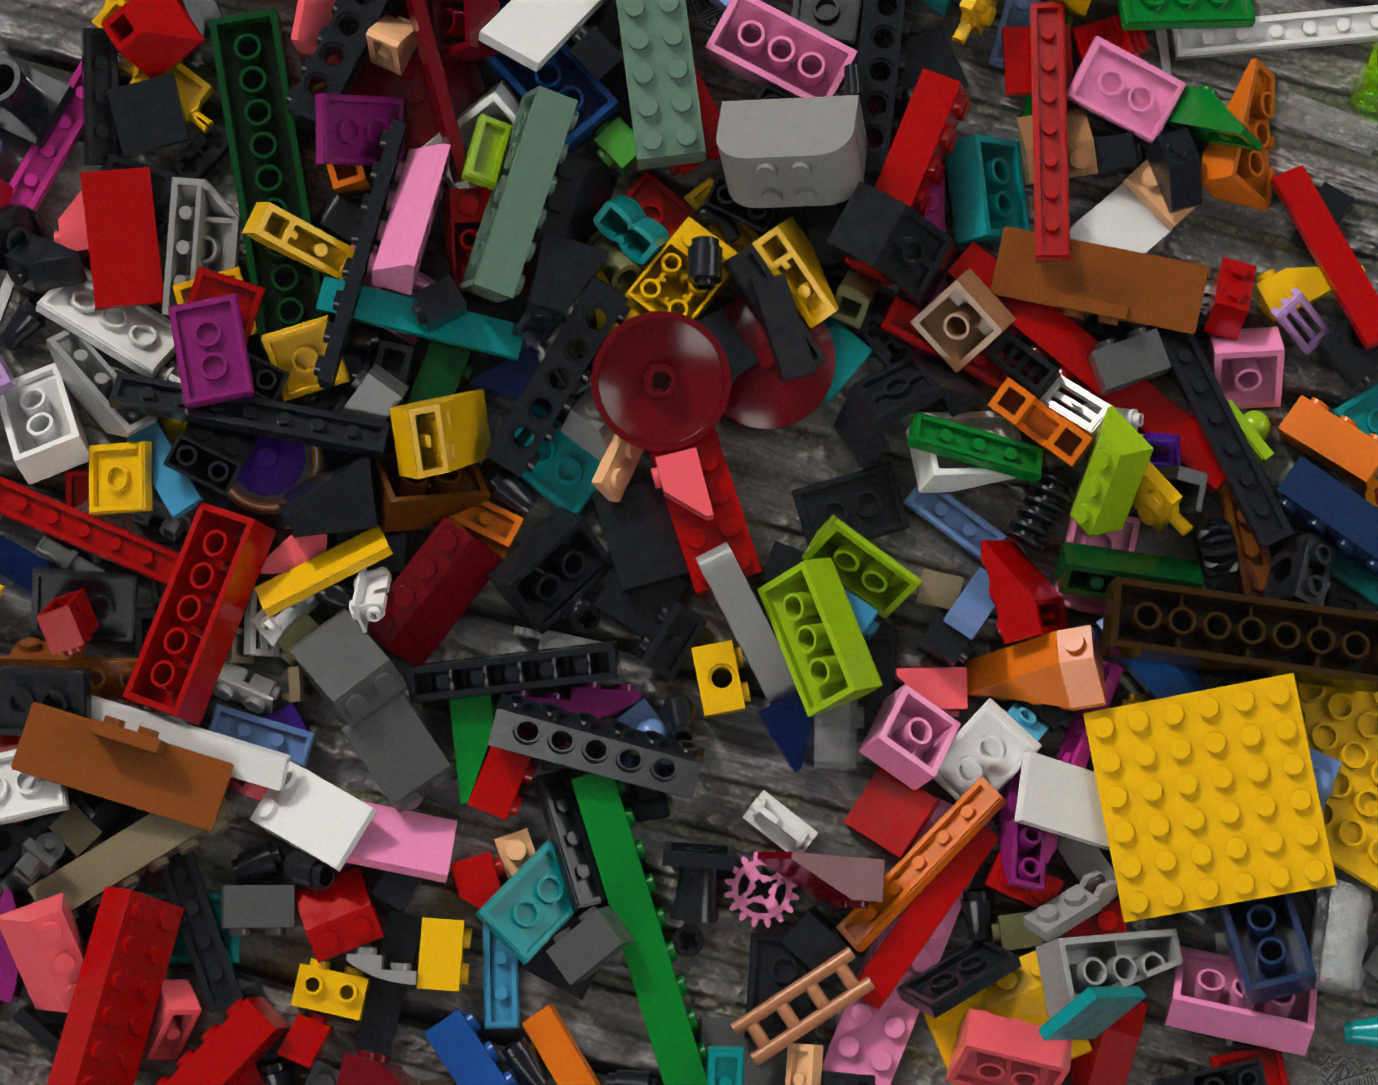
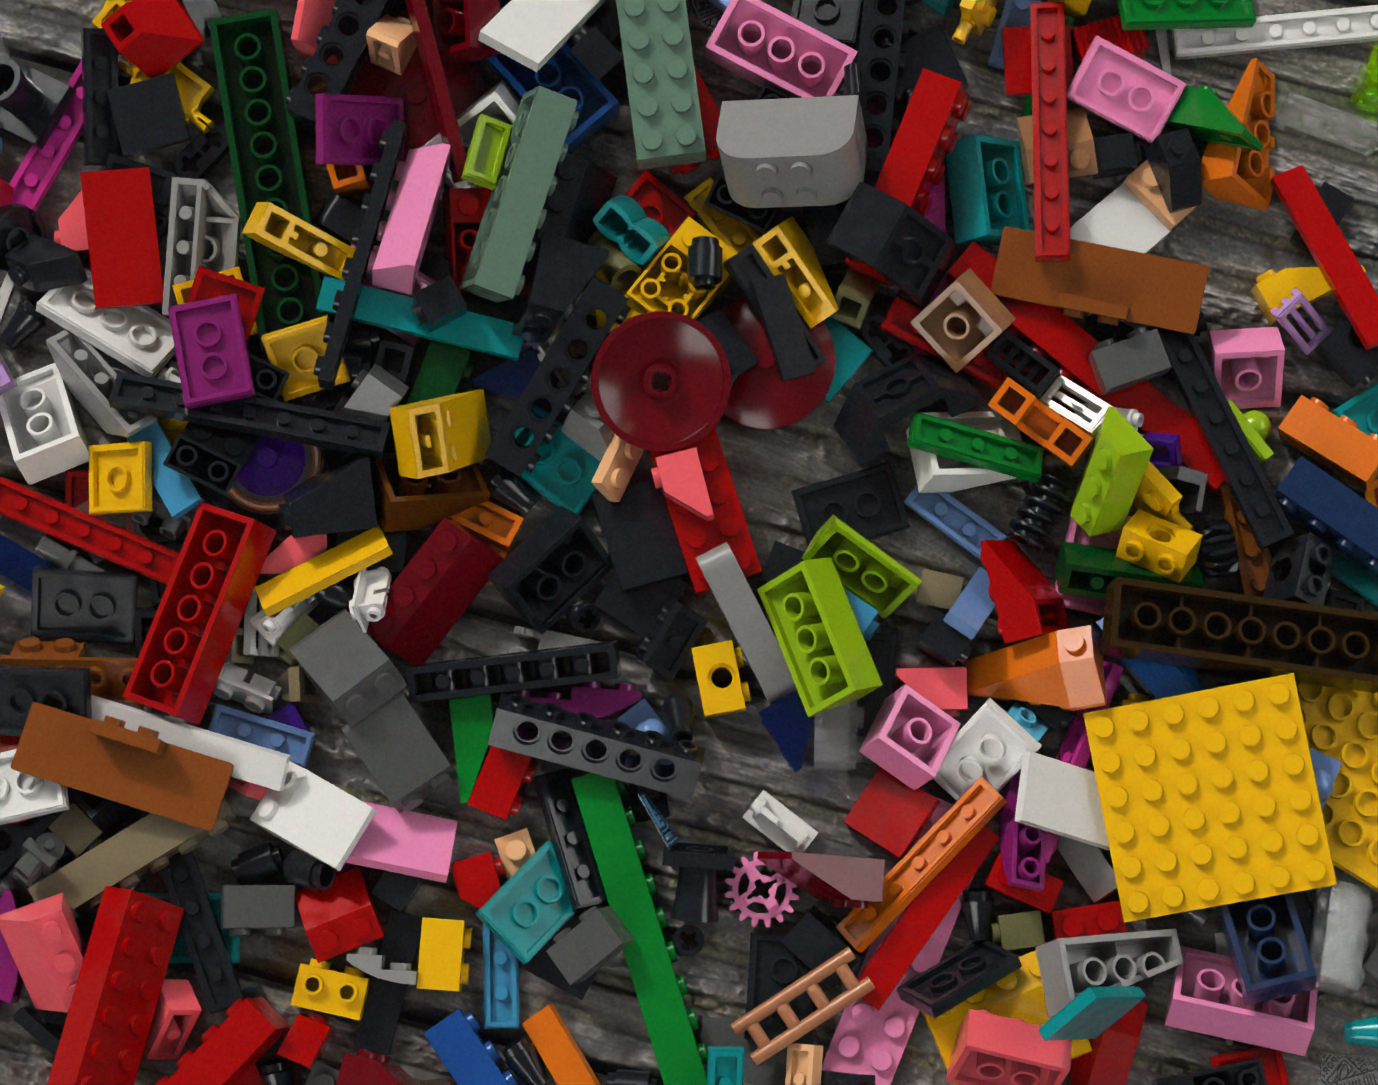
(68, 622): red piece -> none
(616, 146): bright green brick -> none
(660, 822): none -> sticker
(707, 216): black arm -> none
(1071, 906): light grey hinge -> none
(1158, 545): none -> yellow brick
(1230, 298): red brick -> none

